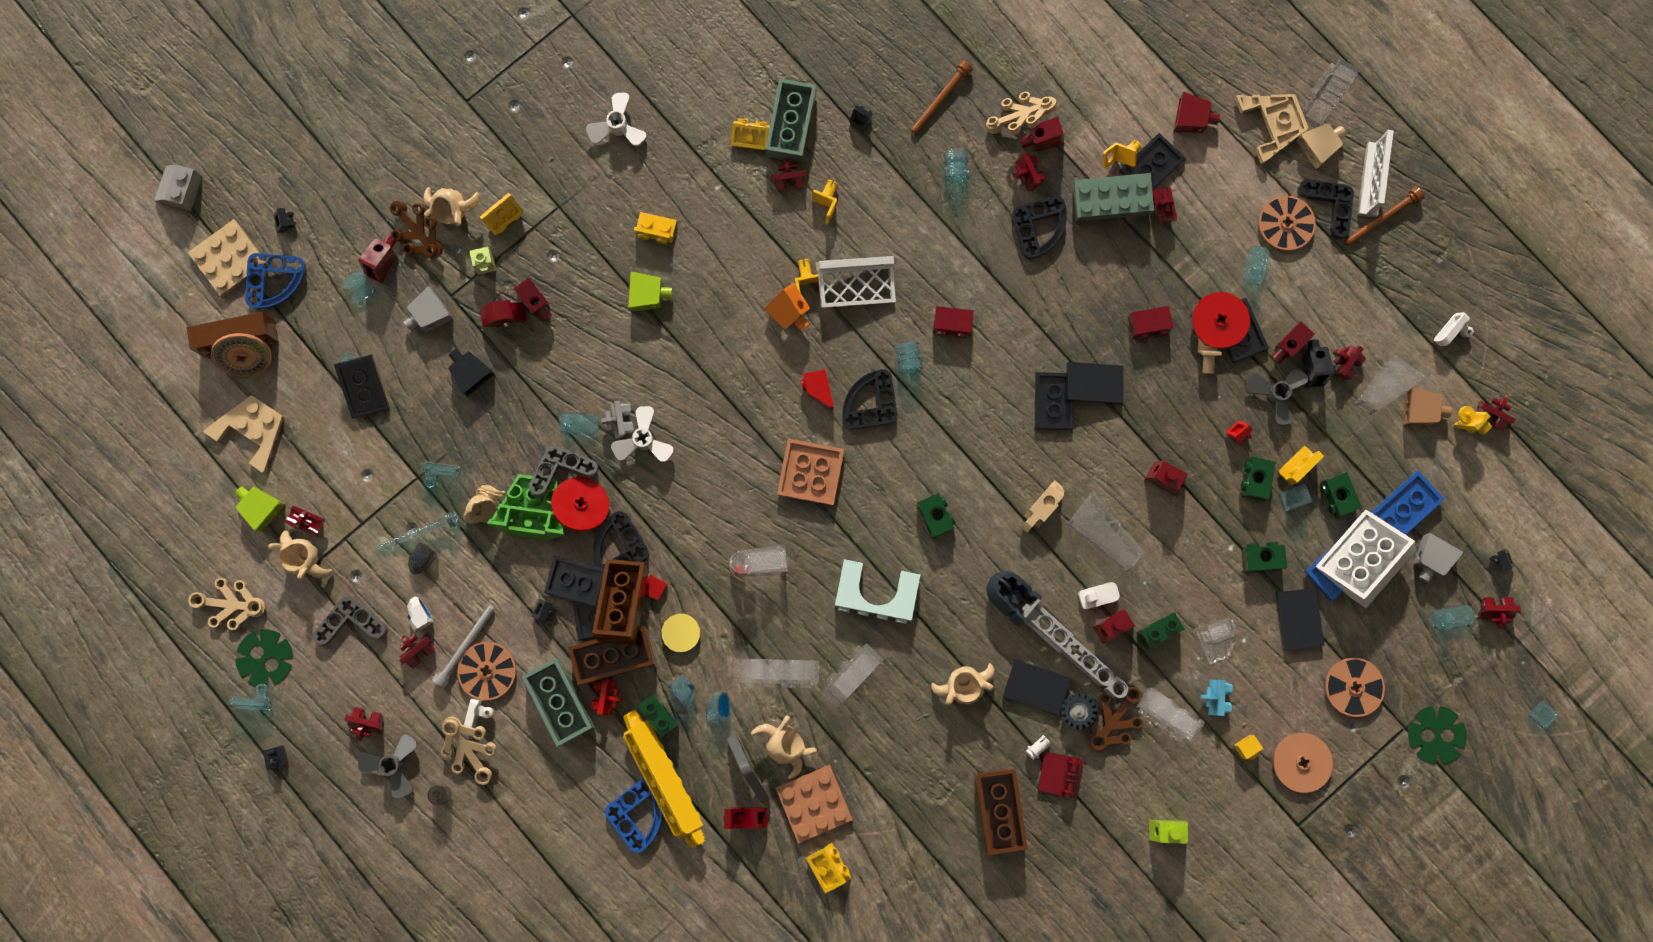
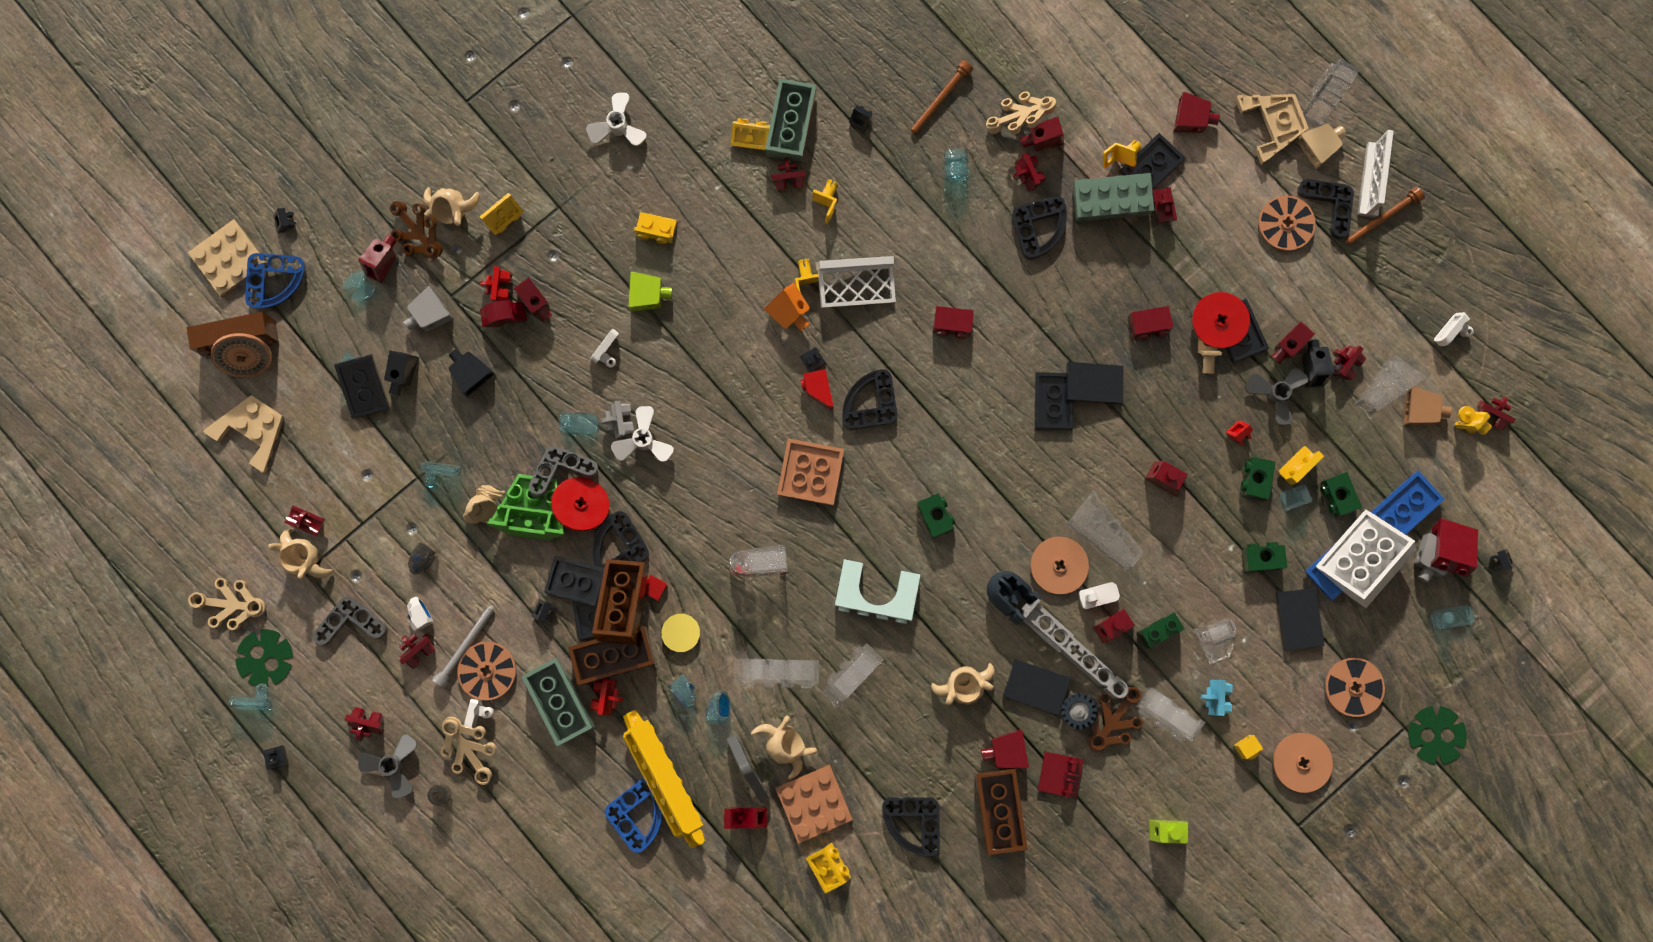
(178, 187): light grey slope -> none
(257, 507): lime torso -> none
(400, 370): none -> black torso
(450, 520): clear light blue piece -> none
(483, 260): yellowish green window -> none
(494, 285): none -> red hips
(600, 355): none -> white piece
(658, 715): dark green brick -> none
(812, 360): none -> black tile
(909, 359): clear light blue wheel -> none
(925, 817): none -> black beam
(1007, 751): none -> dark red torso
(1038, 747): white pin -> none
(1043, 506): tan piece -> none
(1074, 563): none -> nougat piece
(1256, 265): clear light blue piece -> none
(1455, 547): none -> dark red panel
(1500, 613): dark red hips -> none
(1543, 714): clear light blue tile -> none

